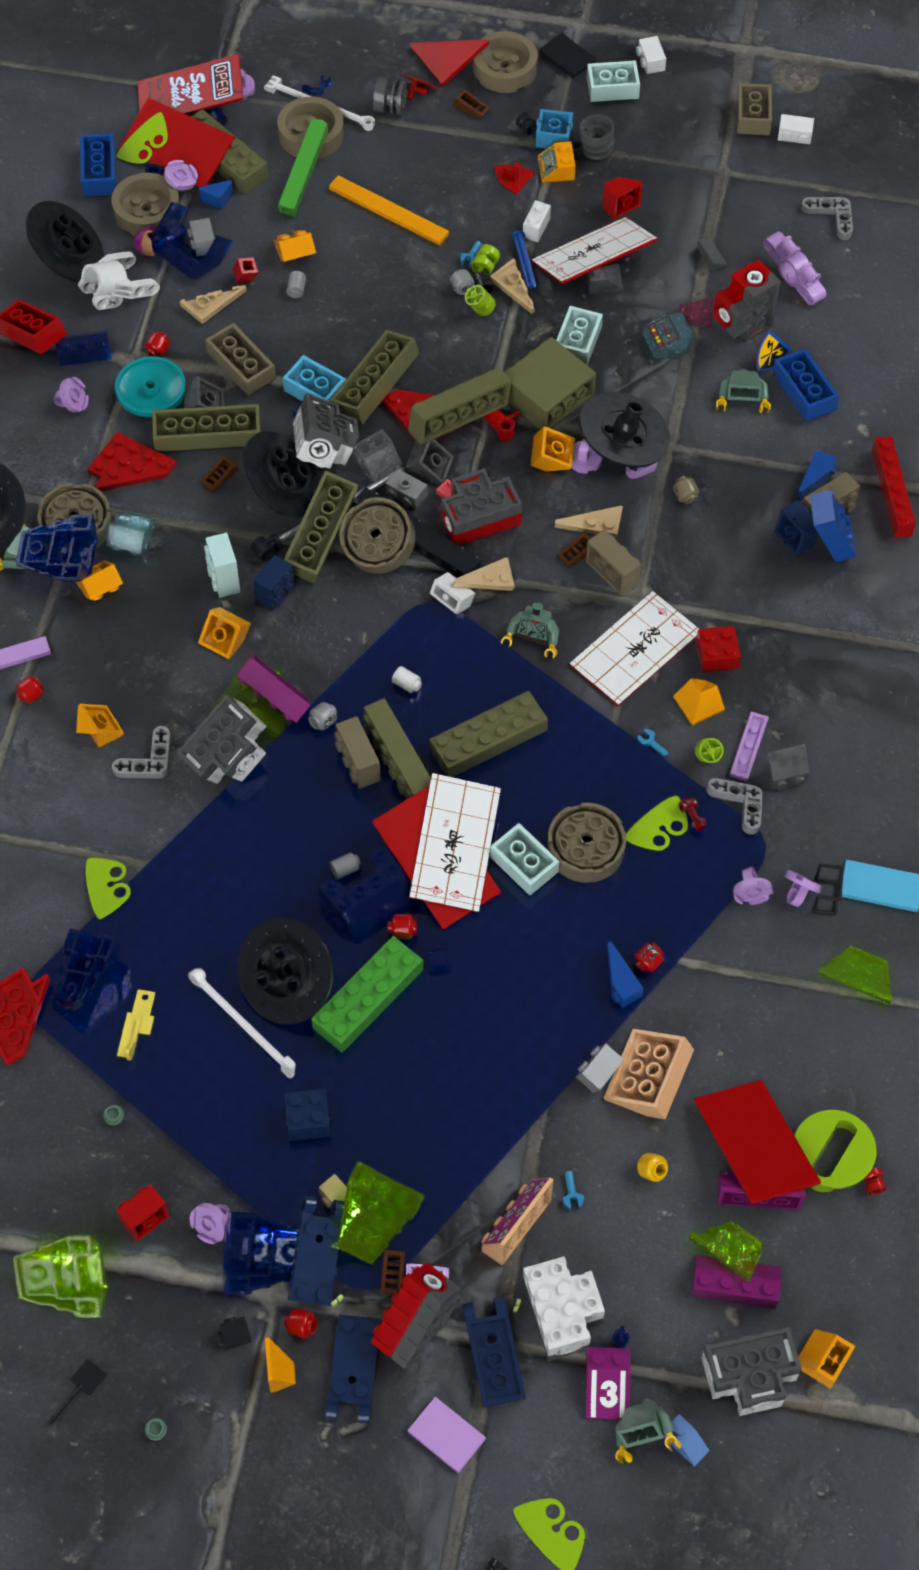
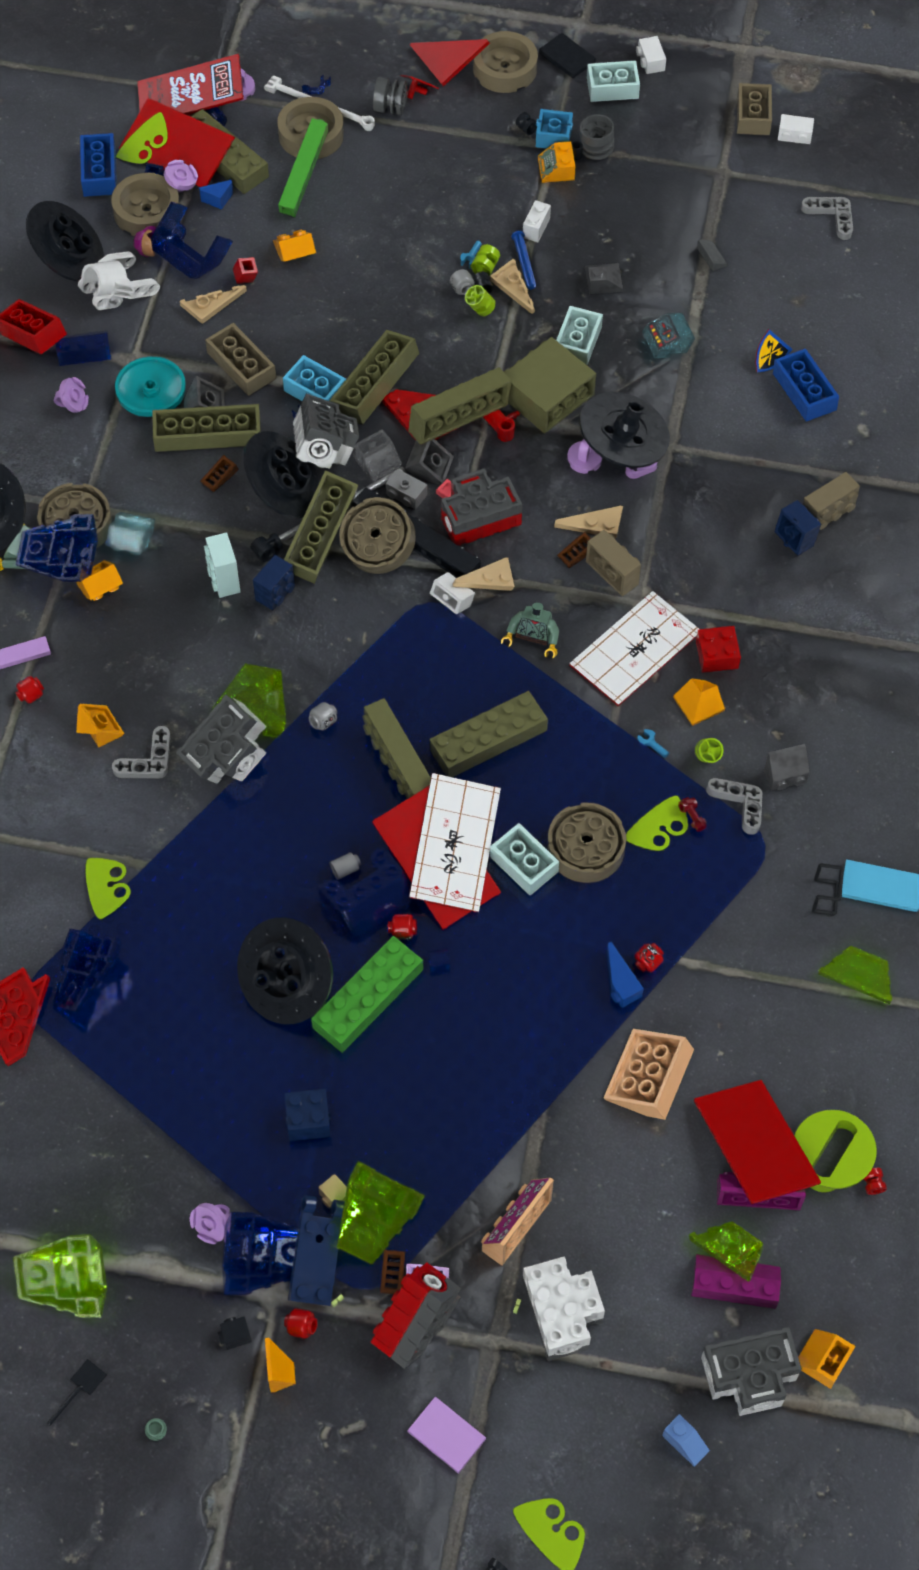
(113, 1115): sand green plate -> none
(129, 463): red wing -> none
(136, 1023): light yellow piece -> none
(142, 1212): red brick -> none
(157, 344): red head -> none
(198, 977): white hinge -> none
(201, 235): light grey brick -> none
(223, 632): light orange slope -> none
(274, 688): magenta slope -> none
(296, 284): light grey brick -> none
(355, 1358): dark blue hinge -> none
(357, 752): dark tan brick -> none
(388, 210): light orange tile -> none
(406, 680): white brick -> none
(460, 103): reddish brown slope -> none
(494, 1362): dark blue hinge -> none
(513, 176): red shield -> none
(552, 450): light orange slope -> none
(572, 1194): dark azure bar -> none
(594, 250): white piece -> none
(599, 1067): light grey brick -> none
(607, 1382): magenta slope -> none
(620, 1338): clear blue axle -> none
(621, 196): red slope -> none
(643, 1425): sand green torso -> none
(652, 1167): yellow head -> none
(686, 490): dark tan head -> none
(698, 312): clear pink wing -> none
(744, 386): sand green torso -> none
(749, 301): piece -> none
(749, 746): lavender tile -> none
(752, 888): lavender tile -> none
(795, 267): lavender piece -> none
(800, 888): lavender tile -> none
(818, 474): blue slope -> none
(833, 525): blue brick -> none
(893, 487): red brick -> none

